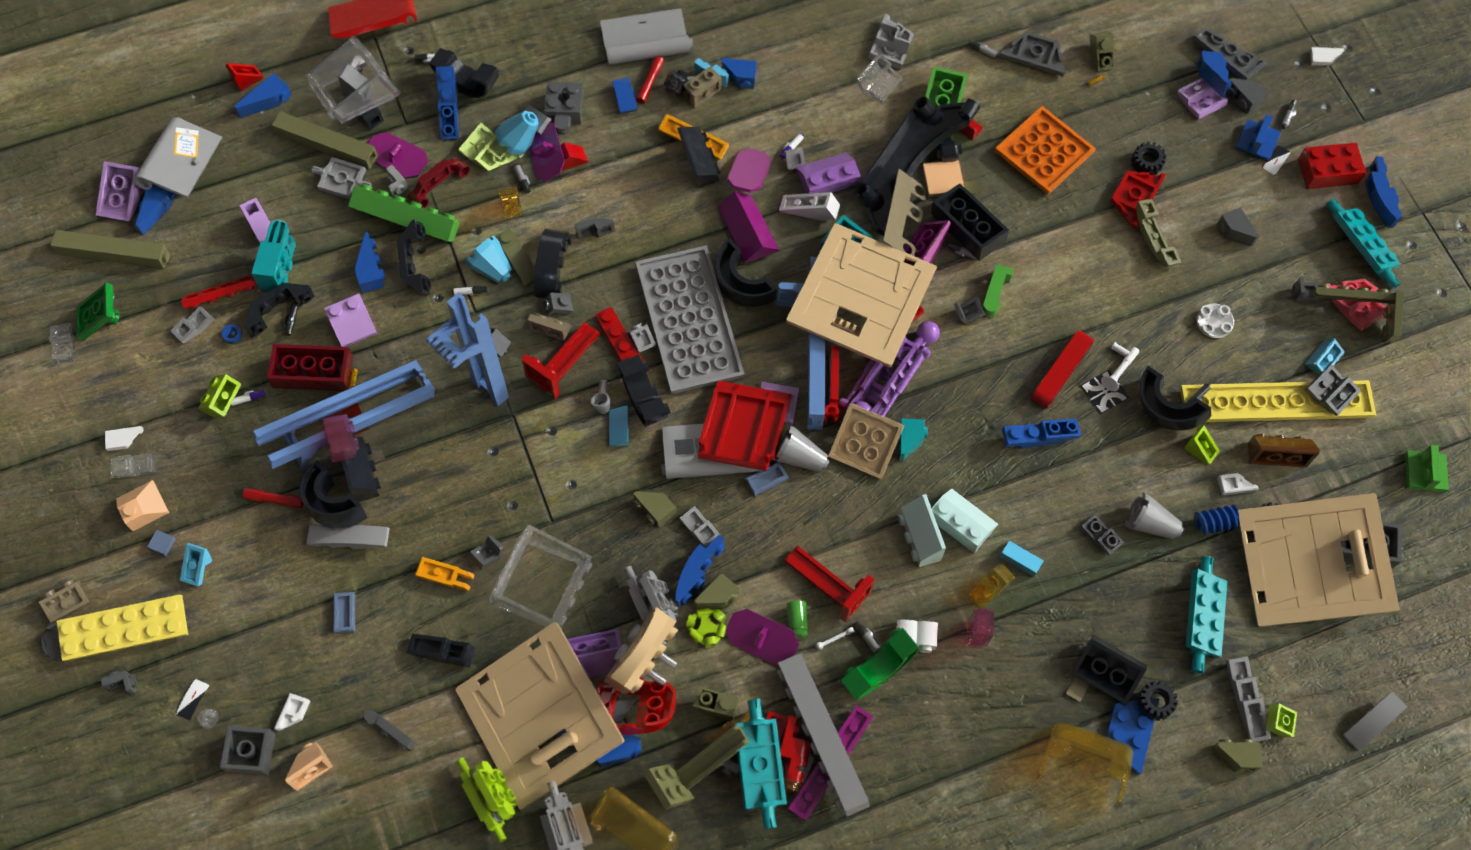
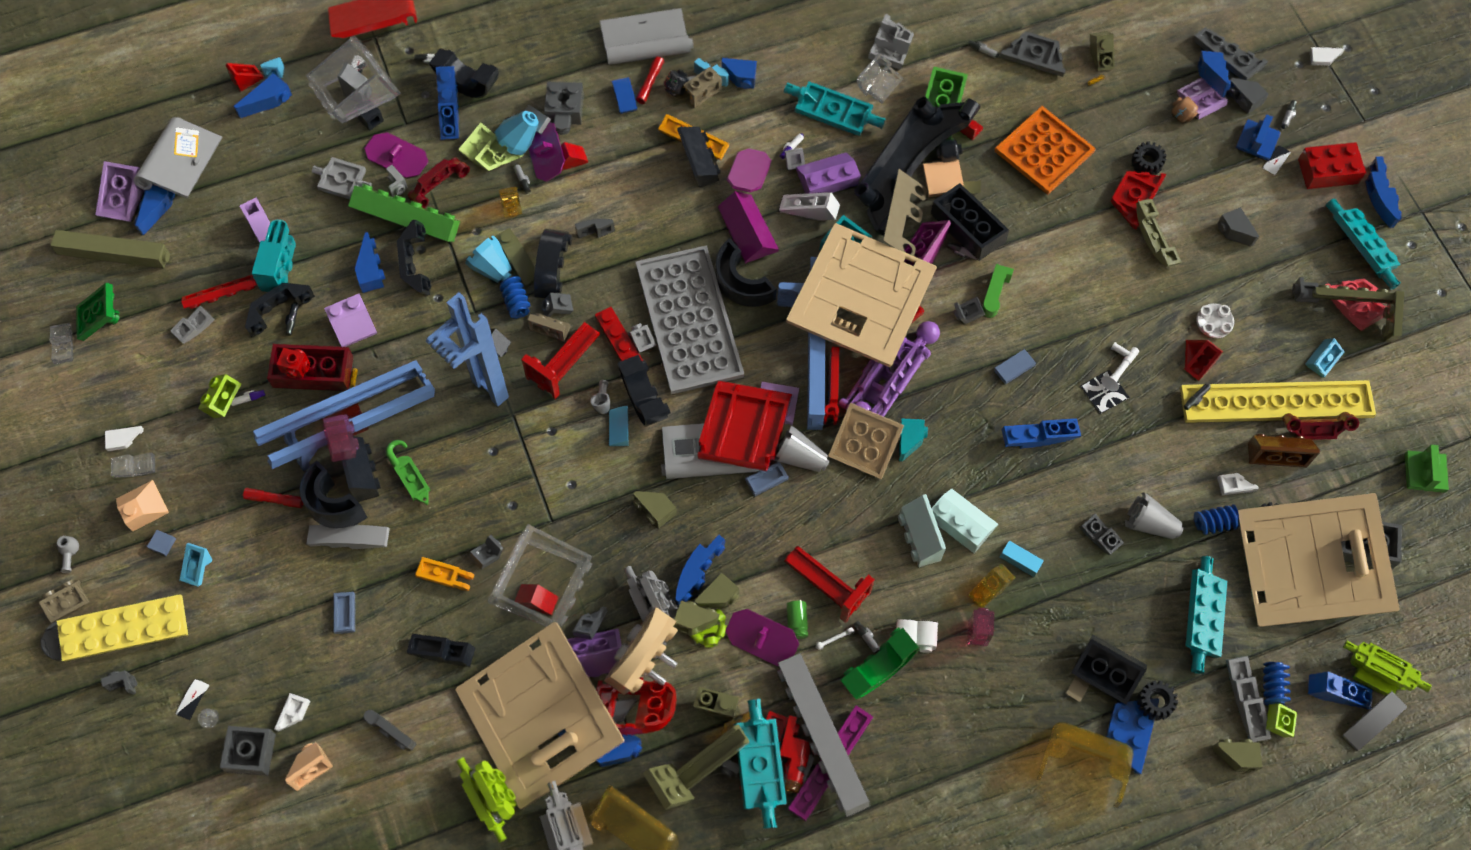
(67, 551): none -> light grey bar
(232, 334): blue tile -> none
(273, 66): none -> medium azure slope
(293, 363): none -> red brick
(324, 140): olive brick -> none
(408, 473): none -> bright green plate
(470, 290): piece -> none
(515, 297): none -> blue piece
(536, 598): none -> red slope
(589, 624): none -> dark grey tile
(694, 619): none -> olive slope
(699, 526): light grey slope -> none
(834, 108): none -> teal plate
(1015, 366): none -> sand blue tile
(1062, 369): red beam -> none
(1165, 413): black brick -> none
(1184, 109): none -> medium nougat head
(1200, 357): none -> red slope
(1202, 446): lime slope -> none
(1275, 683): none -> blue piece
(1321, 428): none -> dark red plate
(1332, 390): dark grey slope -> none
(1339, 690): none -> blue slope
(1383, 670): none -> lime piece

